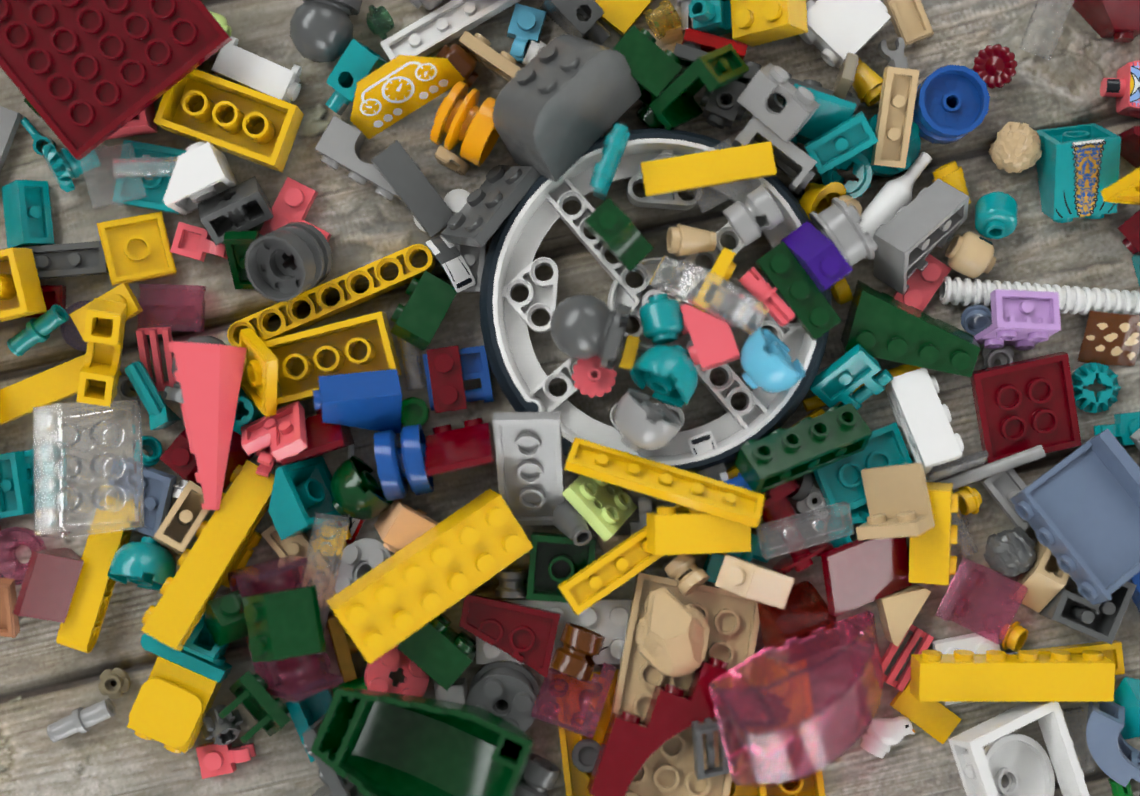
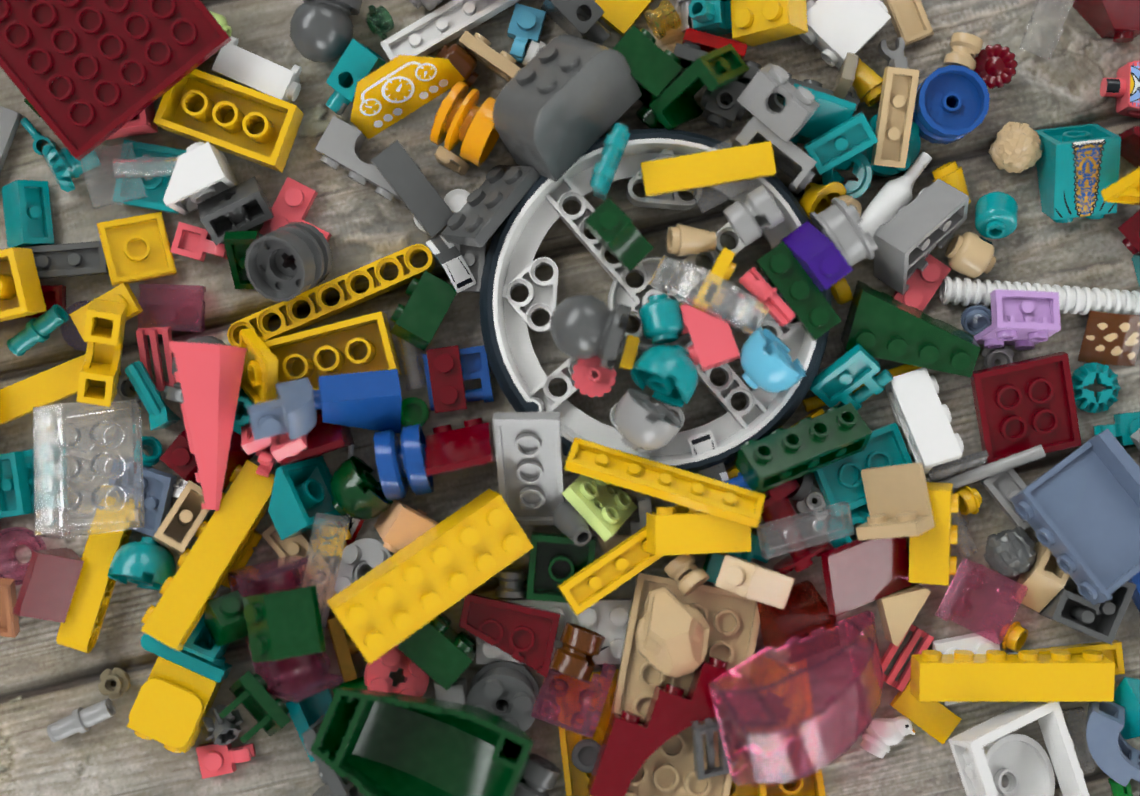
(290, 413): none -> sand blue brick
(963, 50): none -> tan wheel

